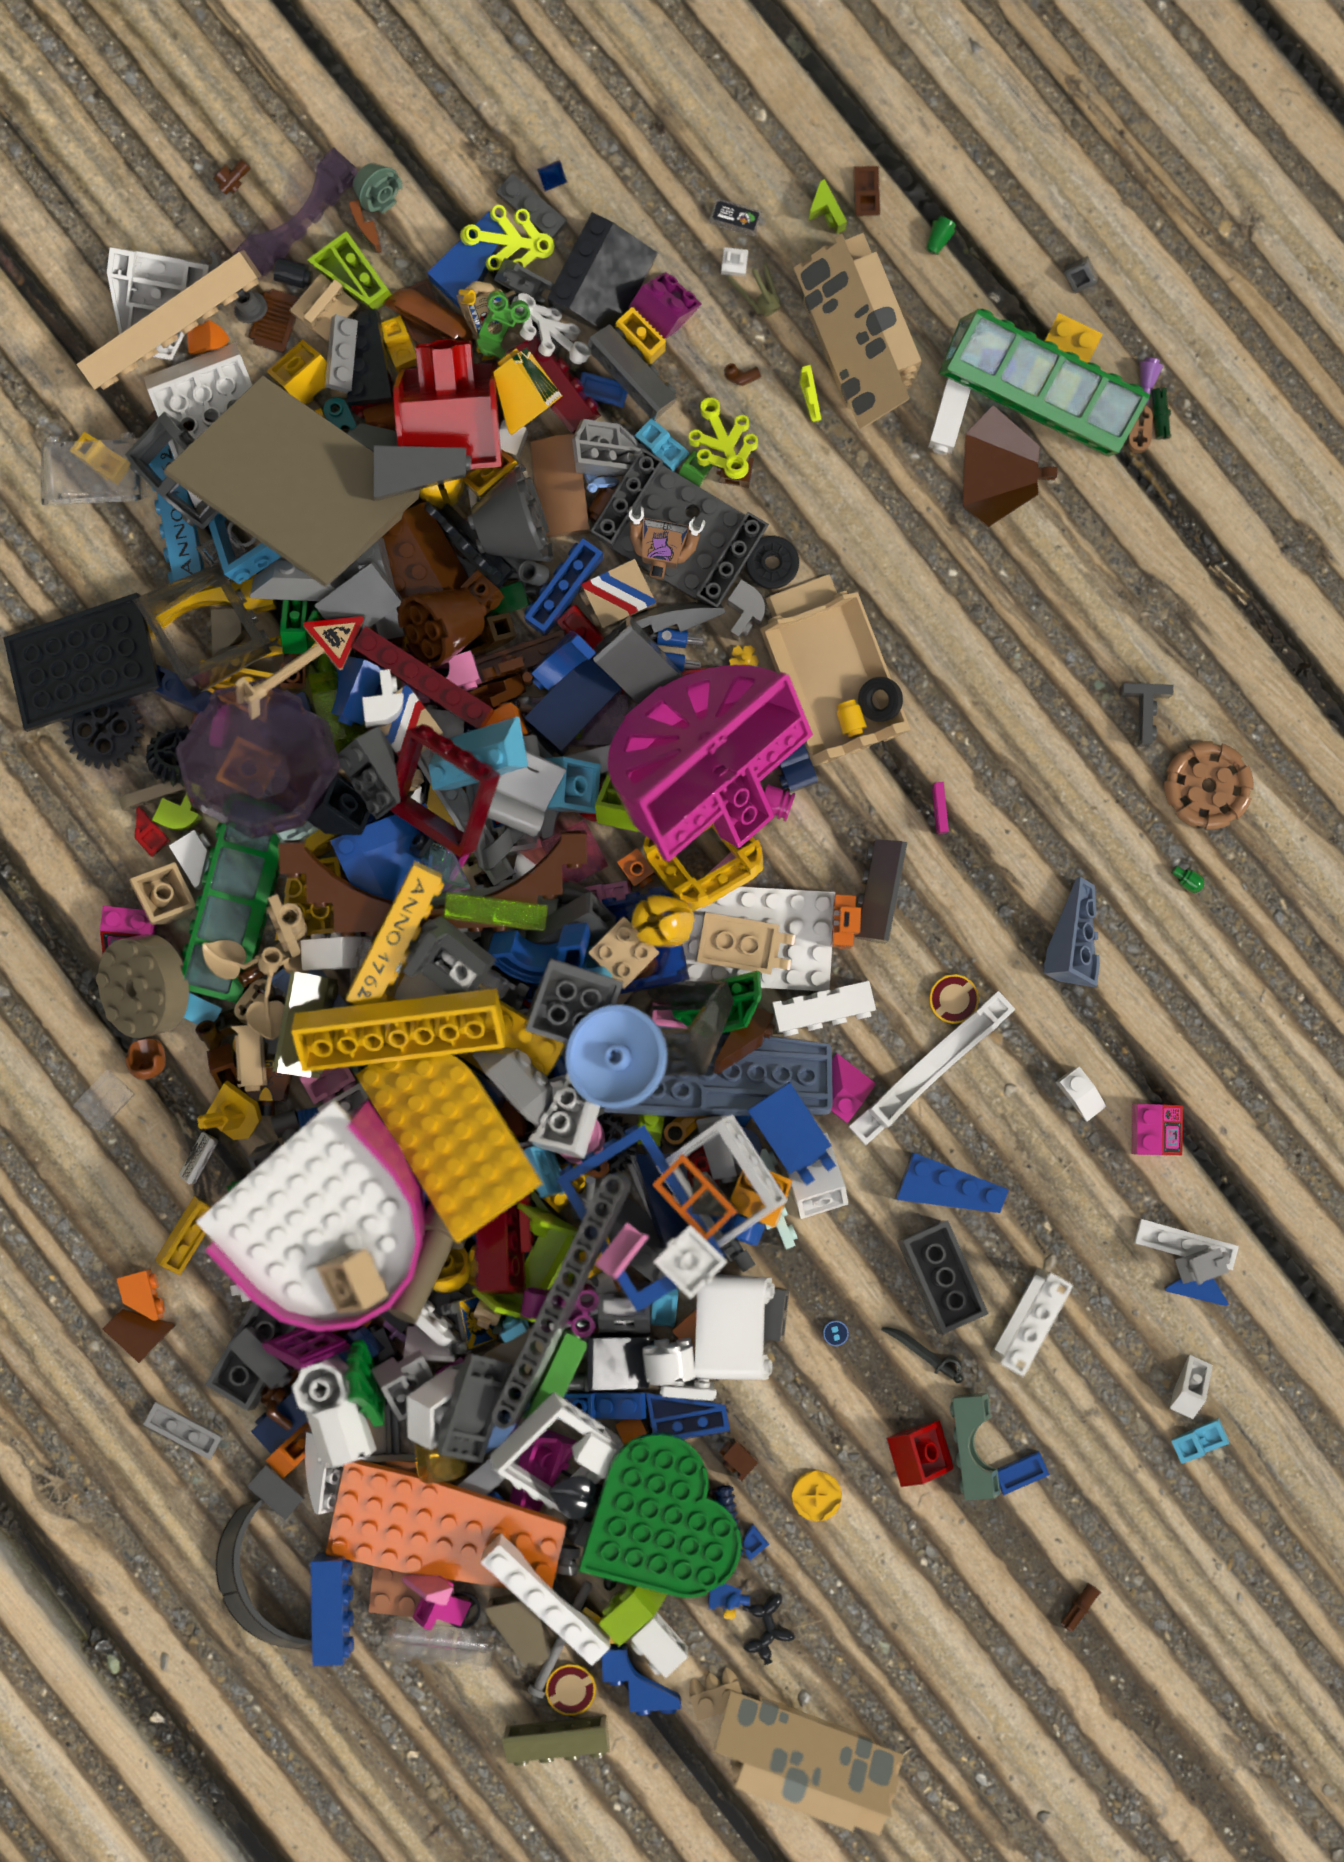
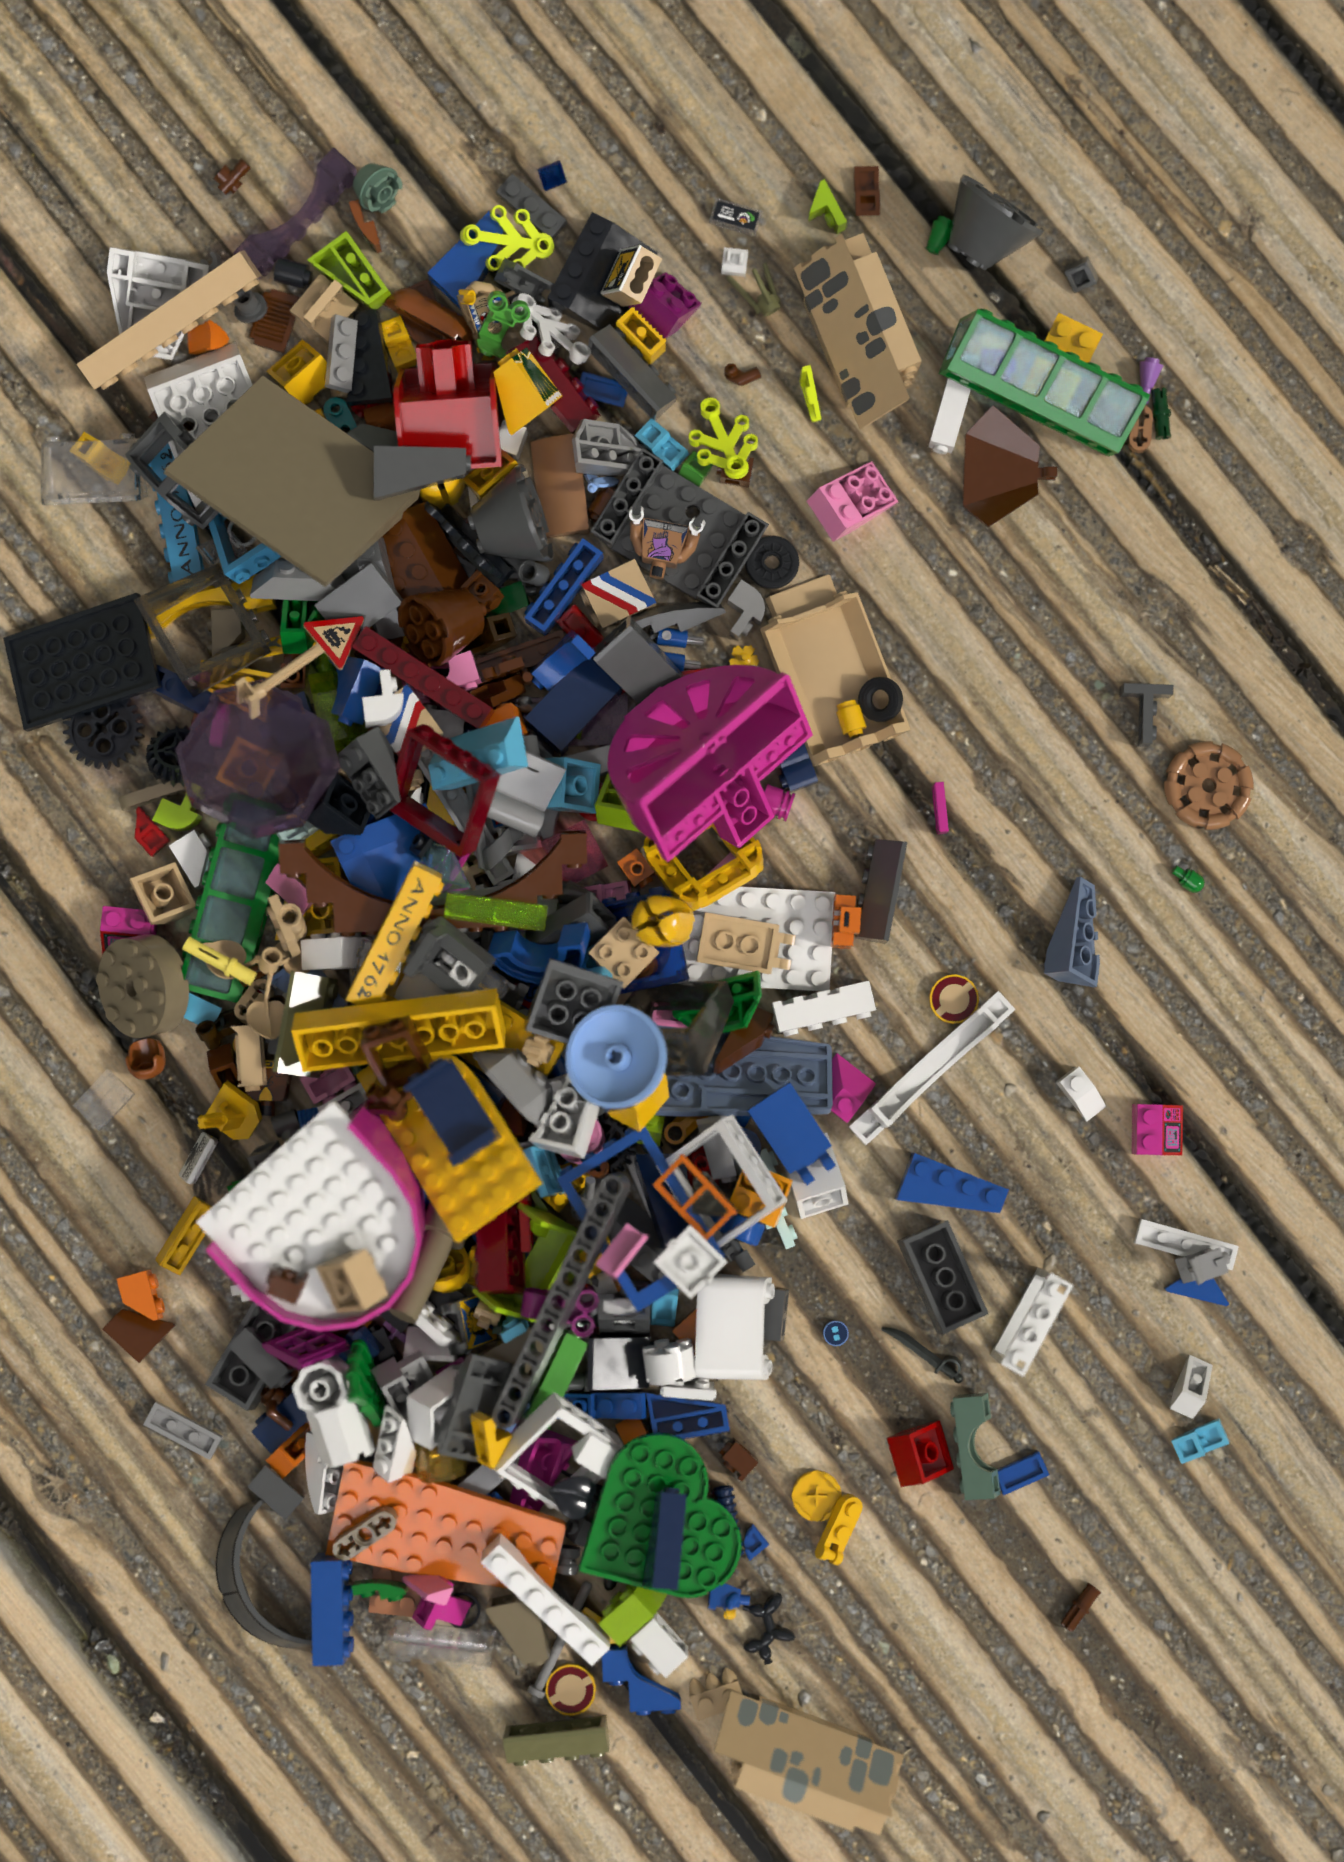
(227, 965): none -> light yellow pin
(286, 1284): none -> reddish brown brick
(290, 889): none -> bright pink slope
(370, 1523): none -> dark tan beam
(387, 1589): none -> green slope
(388, 1101): none -> reddish brown hips
(390, 1031): none -> reddish brown window
(395, 1448): none -> white slope
(452, 1110): none -> dark blue panel
(489, 1440): none -> yellow slope
(538, 1050): none -> tan gear
(631, 276): none -> tan piece
(641, 1113): none -> yellow slope
(665, 1540): none -> dark blue slope
(839, 1529): none -> yellow plate
(851, 501): none -> bright pink slope
(988, 225): none -> dark grey cone

